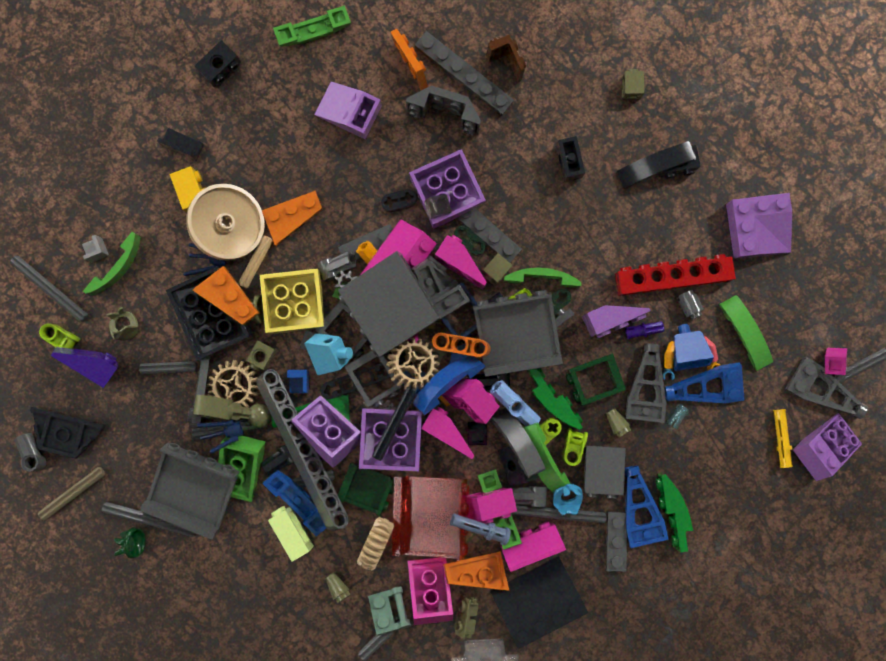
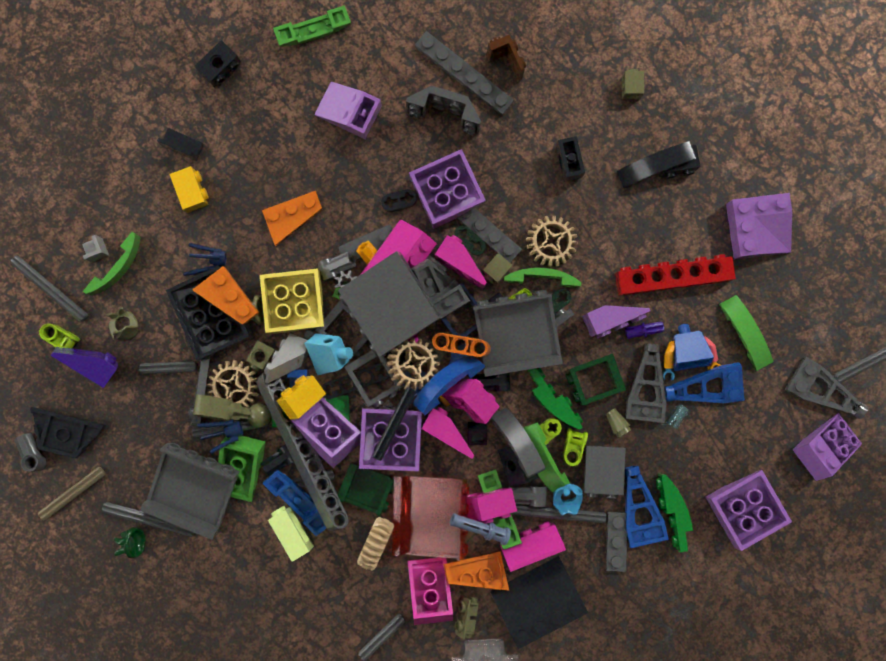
(225, 222): tan dish -> none
(255, 261): tan axle -> none
(289, 358): none -> light grey slope
(301, 396): none -> yellow brick
(337, 588): olive cone -> none
(383, 614): sand green plate -> none
(409, 55): orange wing -> none
(437, 206): clear smoke slope -> none
(508, 397): light blue piece -> none
(565, 232): none -> tan gear
(690, 304): dark grey brick -> none
(748, 510): none -> medium lavender slope
(783, 438): yellow pin -> none
(836, 361): dark pink panel -> none

